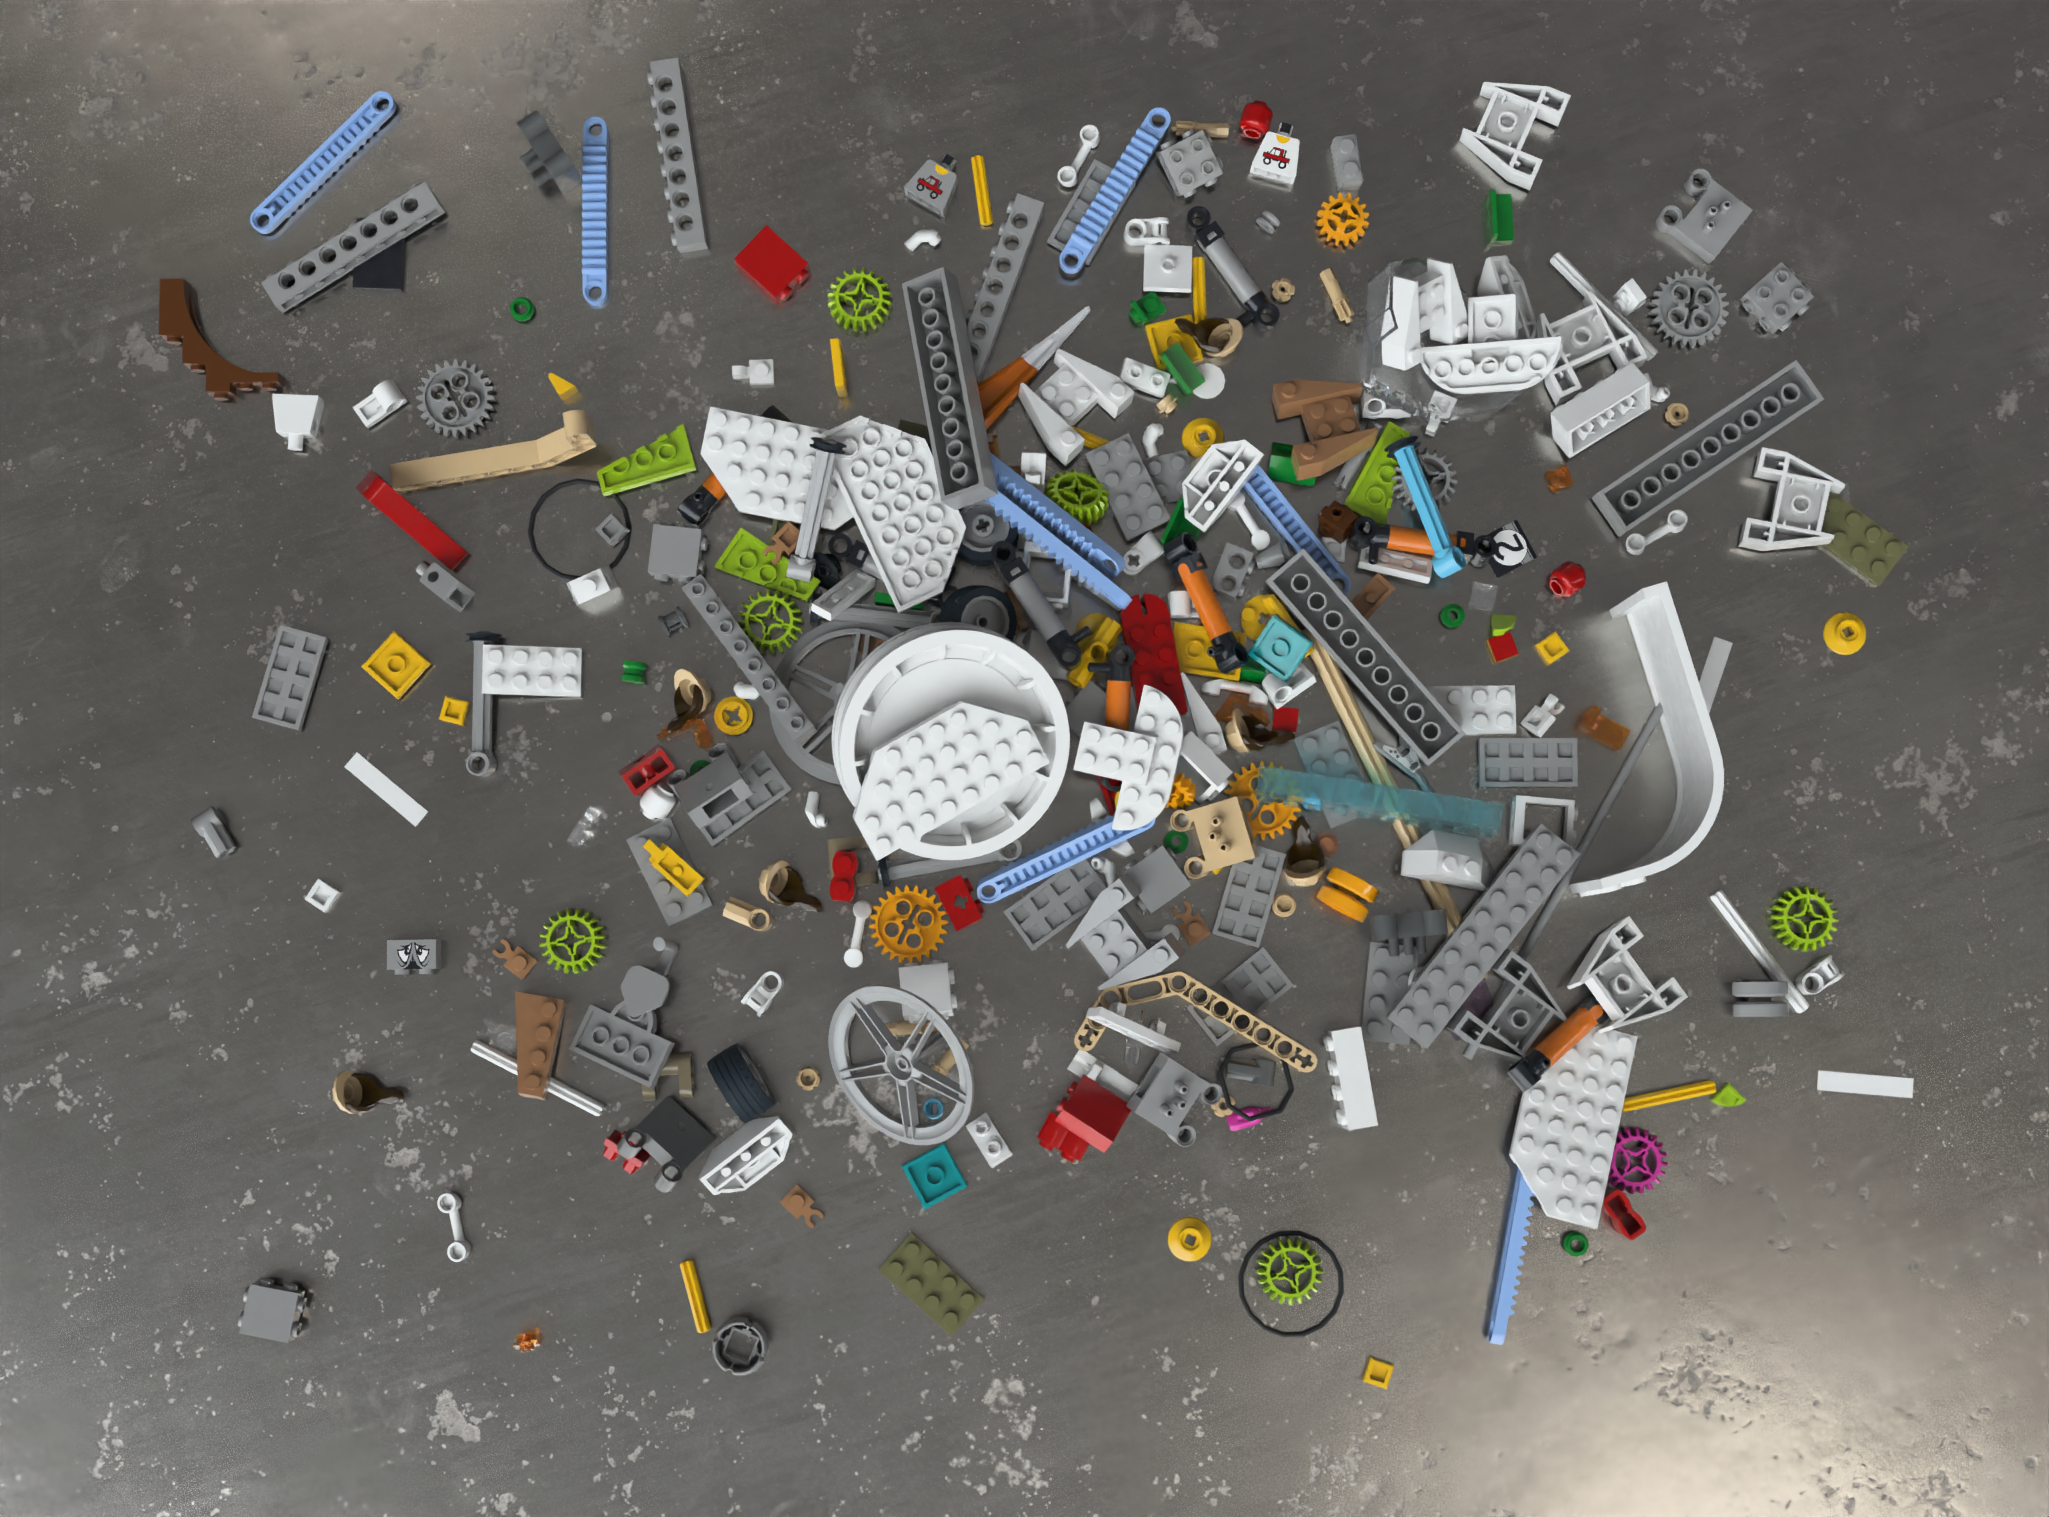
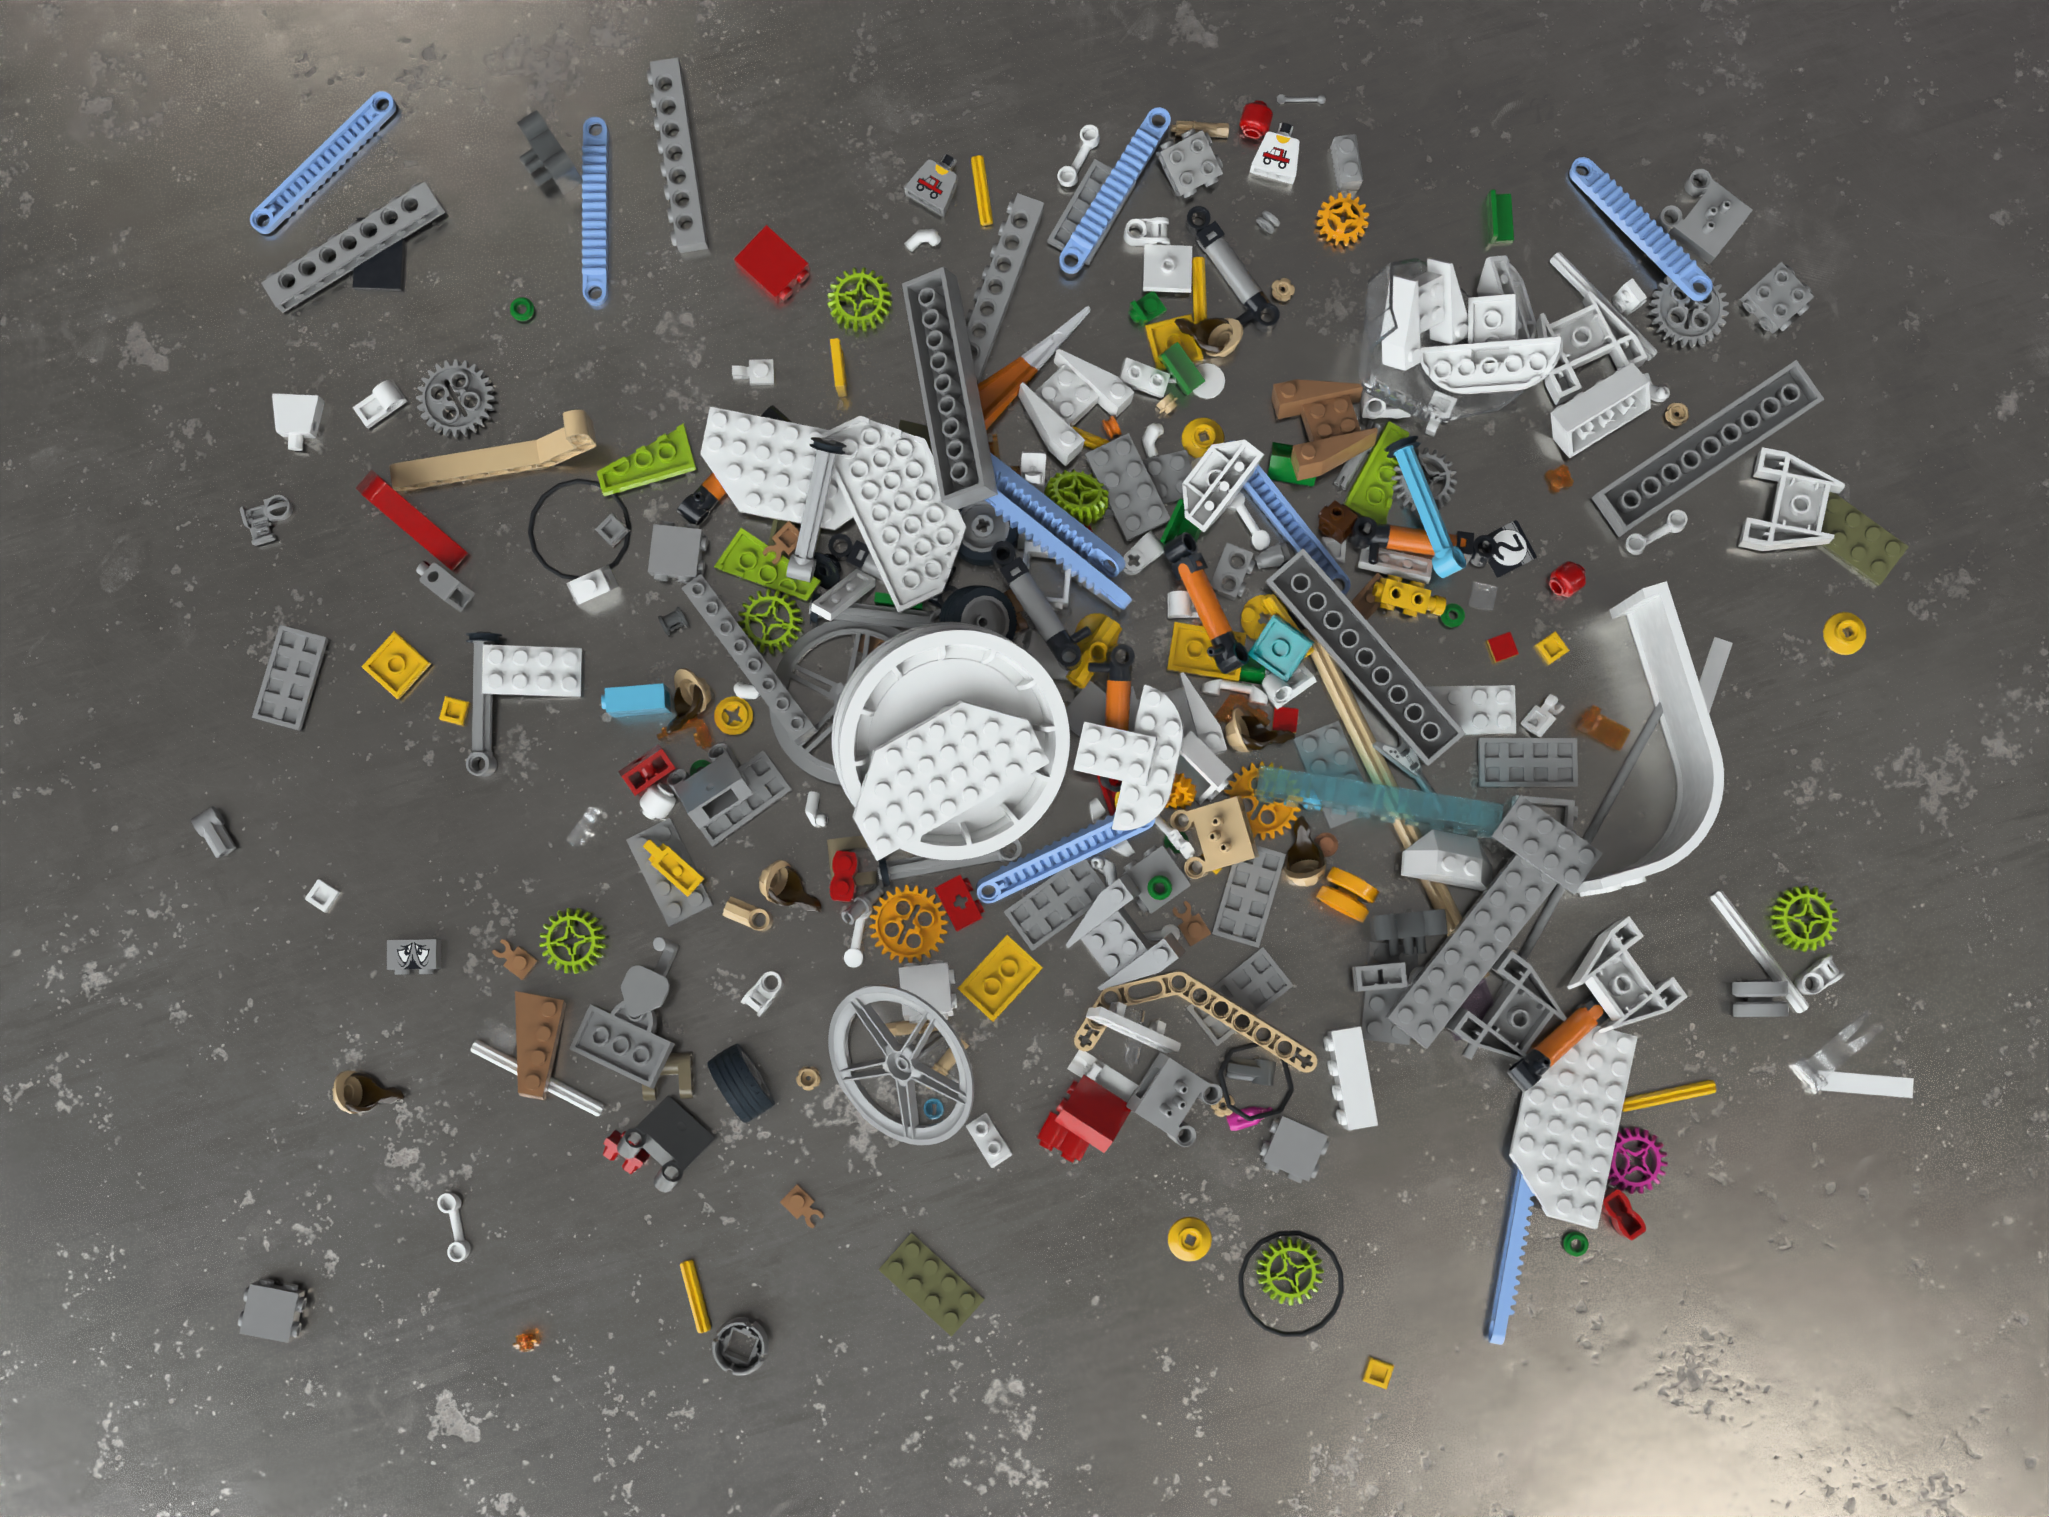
(179, 324): reddish brown arch -> none
(259, 517): none -> light grey piece
(386, 789): white sticker -> none
(564, 388): yellow slope -> none
(633, 672): green wheel -> none
(637, 700): none -> medium azure brick
(746, 1155): white wedge -> none
(862, 904): none -> light grey pin
(934, 1176): teal plate -> none
(1000, 978): none -> yellow plate
(1111, 427): none -> orange bush
(1154, 649): red plate -> none
(1167, 887): none -> green plate
(1175, 838): none -> white piece
(1281, 99): none -> light grey hinge
(1283, 905): tan plate -> none
(1294, 1149): none -> light grey brick
(1335, 291): tan piece -> none
(1379, 977): none -> light grey brick
(1405, 597): none -> yellow brick
(1502, 623): lime tile -> none
(1508, 124): white wedge -> none
(1546, 844): none -> light grey plate
(1641, 228): none -> light blue gear
(1728, 1096): lime tile -> none
(1833, 1055): none -> clear flag

